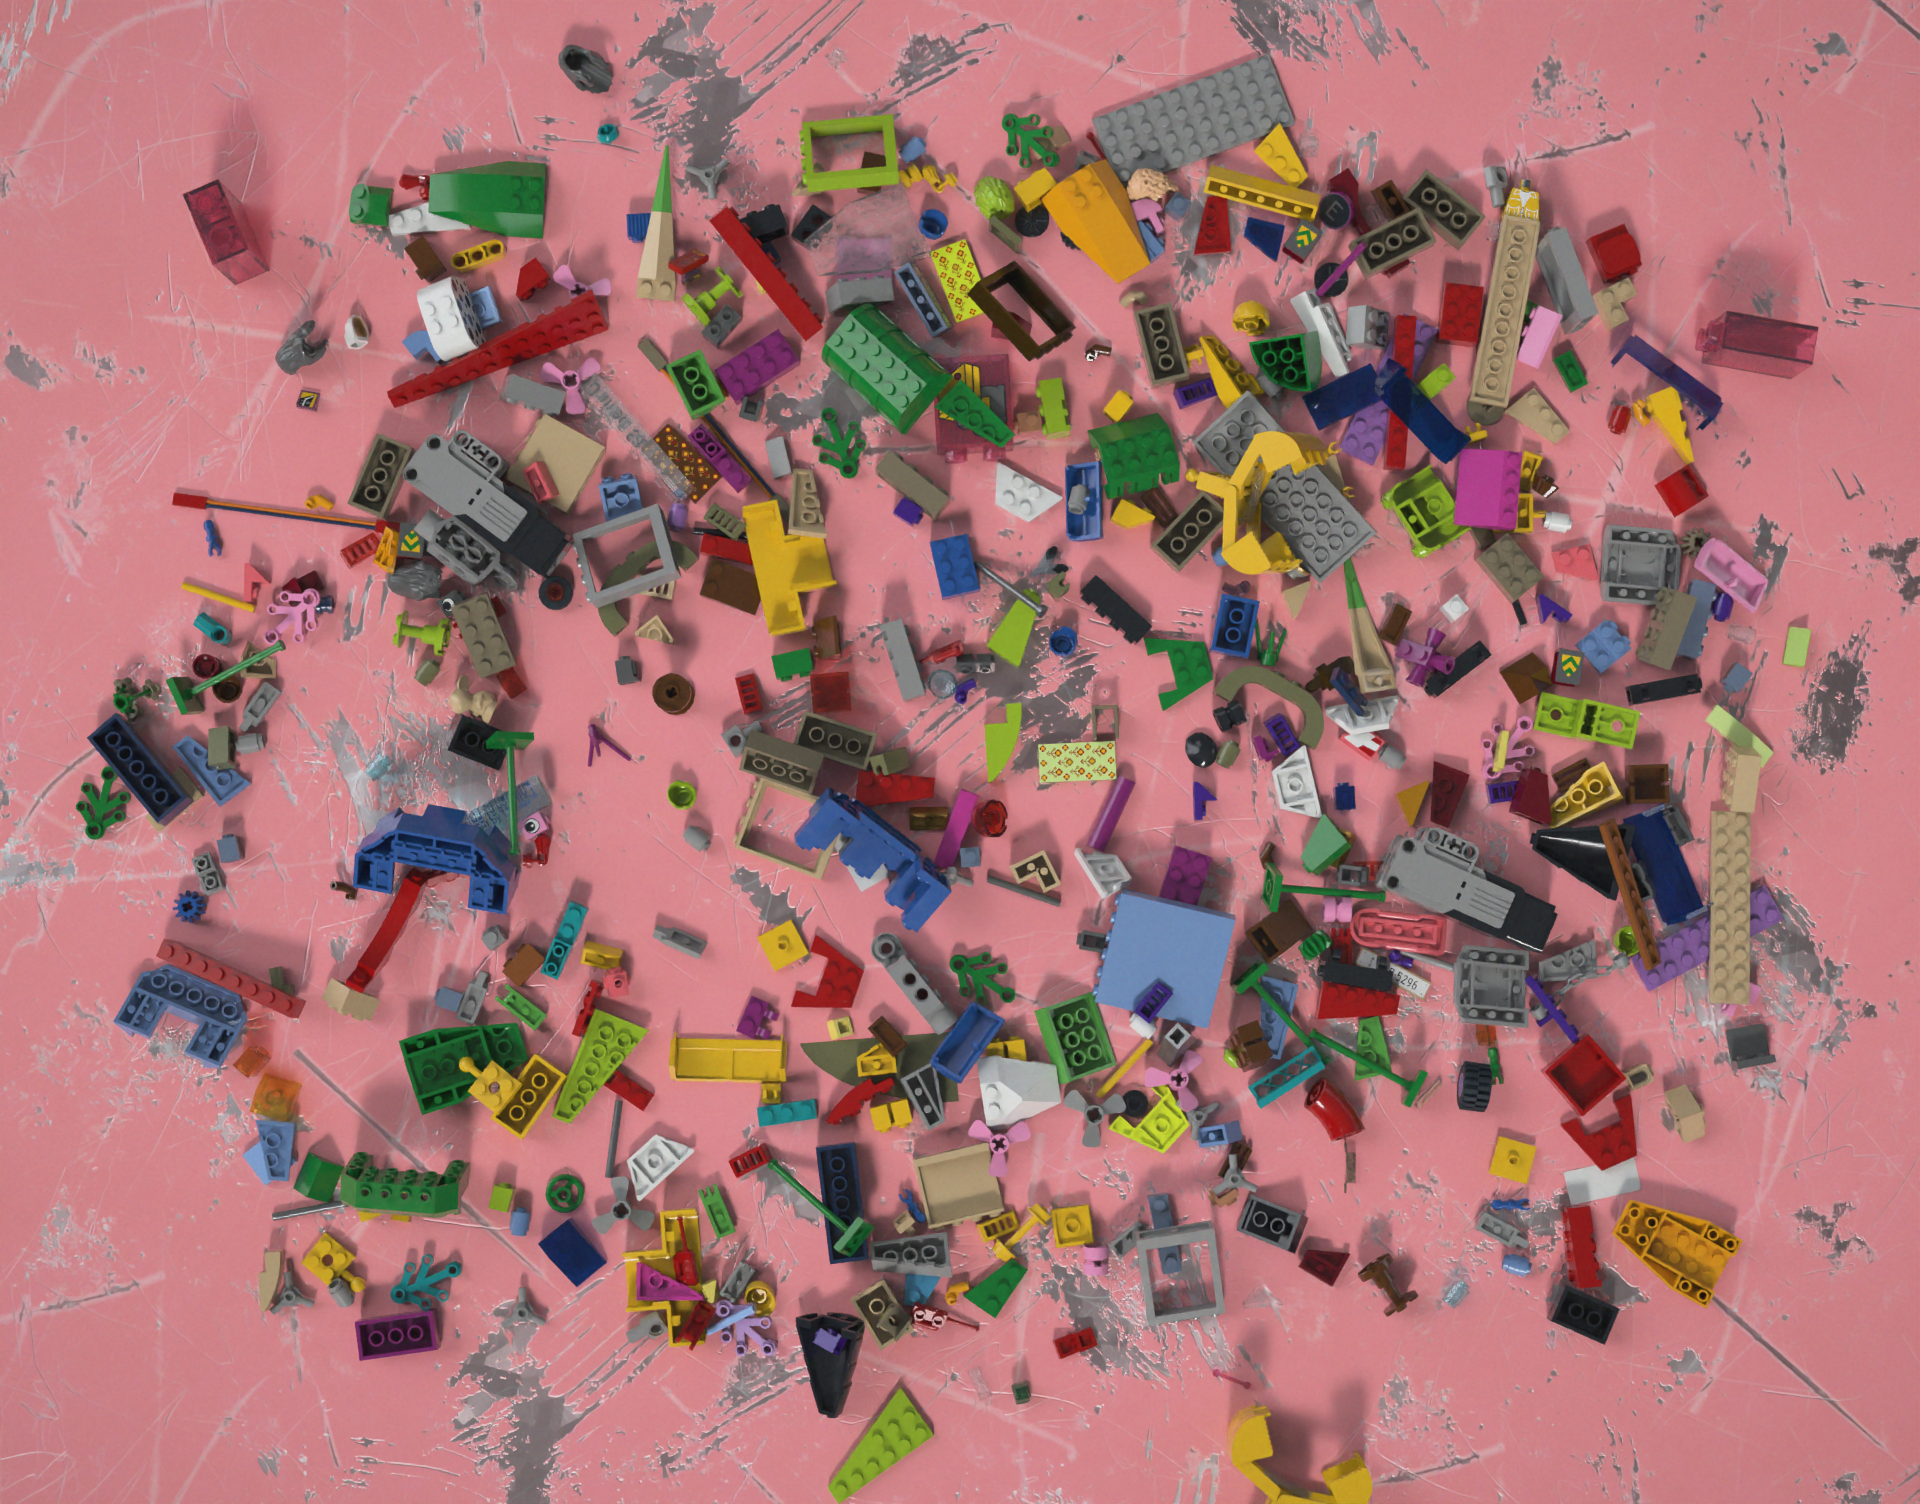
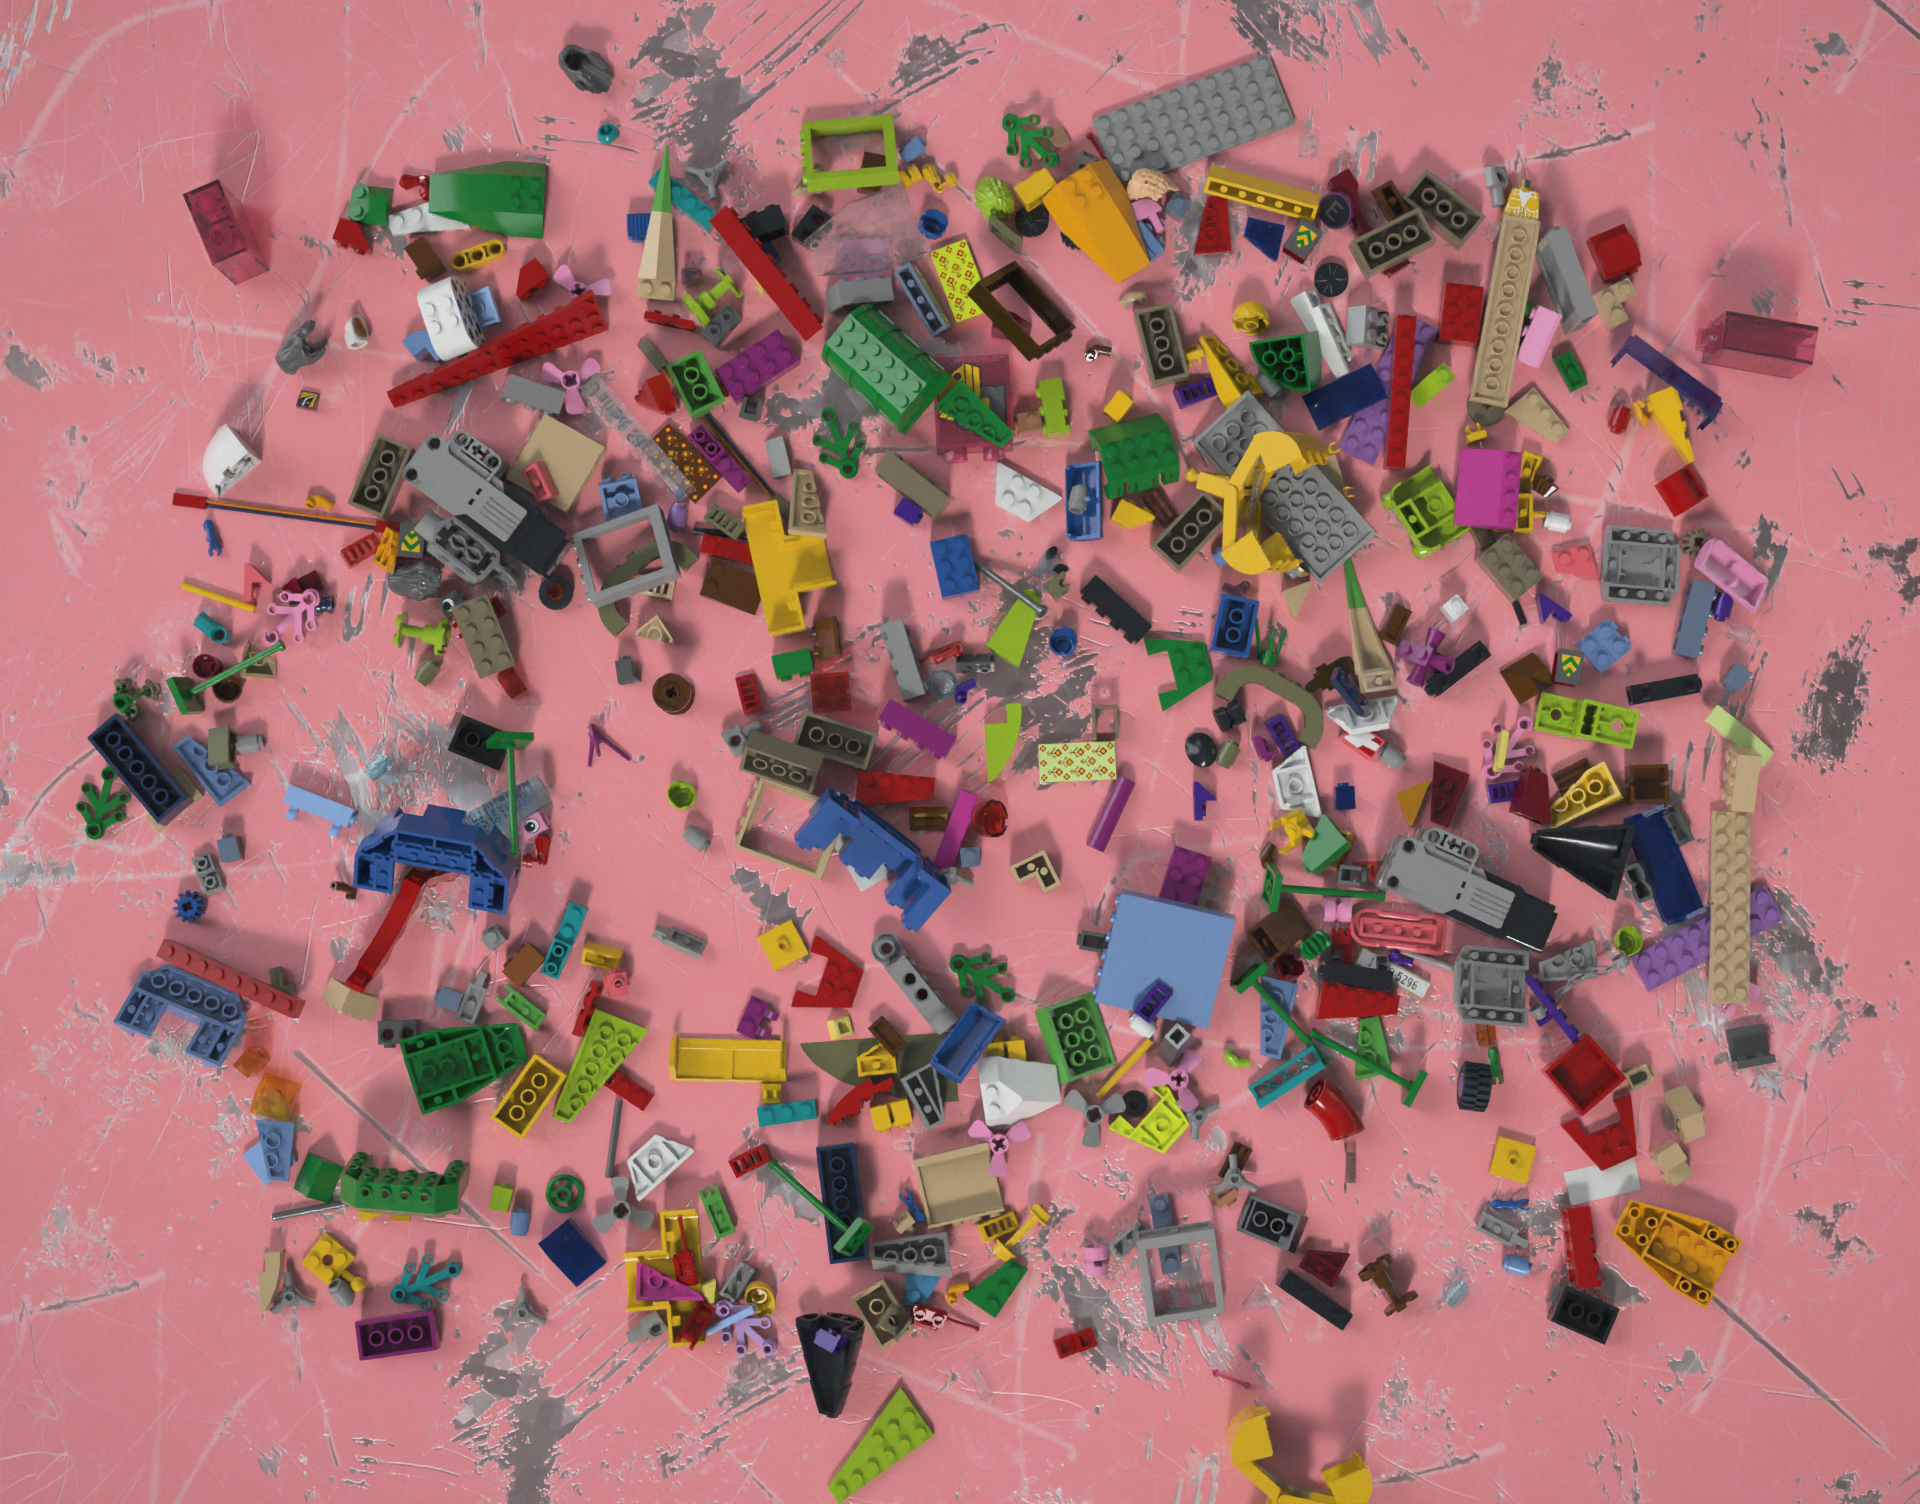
(227, 460): none -> white brick
(259, 706): light grey hinge -> none
(318, 805): none -> light blue brick
(351, 235): none -> red slope
(398, 1028): none -> dark grey brick
(479, 704): tan animal -> none
(482, 1086): yellow plate -> none
(657, 395): none -> red wedge
(672, 320): none -> red hinge
(687, 203): none -> teal brick
(688, 261): red tile -> none
(891, 761): olive hinge -> none
(917, 729): none -> magenta brick
(1021, 1392): brick -> none
(1024, 891): dark grey bar -> none
(1072, 1226): yellow plate -> none
(1104, 871): white wing -> none
(1219, 1134): medium blue slope -> none
(1249, 1053): reddish brown piece -> none
(1281, 157): yellow wing -> none
(1288, 968): none -> dark red hair
(1295, 827): none -> yellow piece
(1314, 1299): none -> black brick
(1341, 269): magenta bar -> none
(1419, 413): clear blue piece -> none
(1428, 1092): clear piece -> none
(1630, 894): dark orange tile -> none
(1666, 628): dark tan brick -> none
(1671, 1162): none -> tan brick
(1796, 647): lime slope -> none

